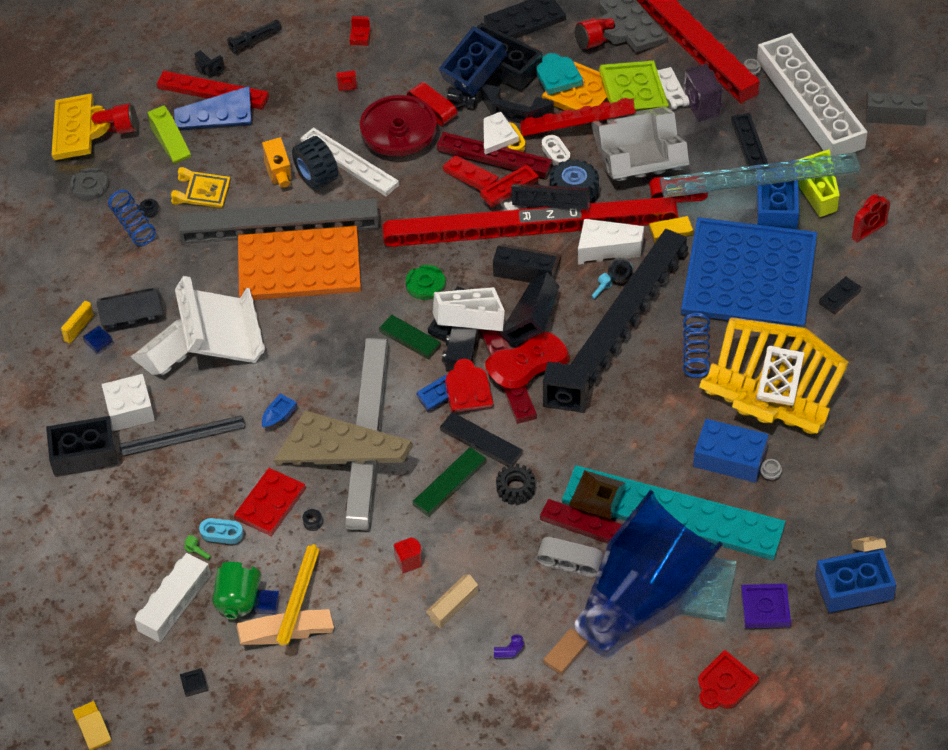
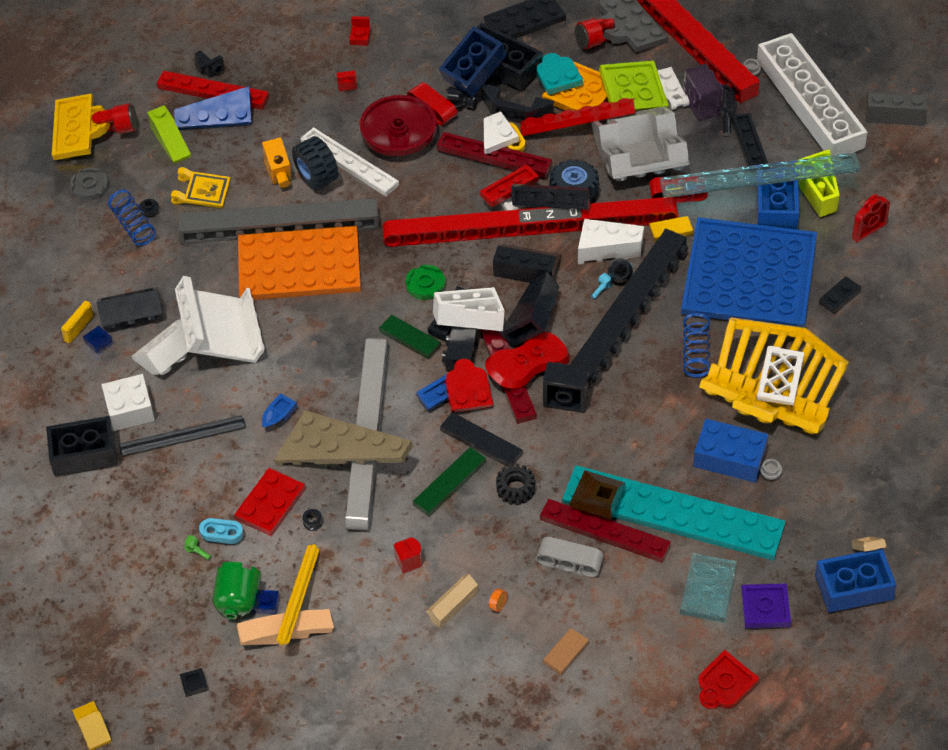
(172, 597): white brick -> none
(247, 38): black pin -> none
(469, 173): red plate -> none
(498, 600): none -> orange tile
(512, 649): dark purple arm -> none
(558, 151): white plate -> none
(642, 573): clear blue windscreen -> none
(728, 108): none -> black piece

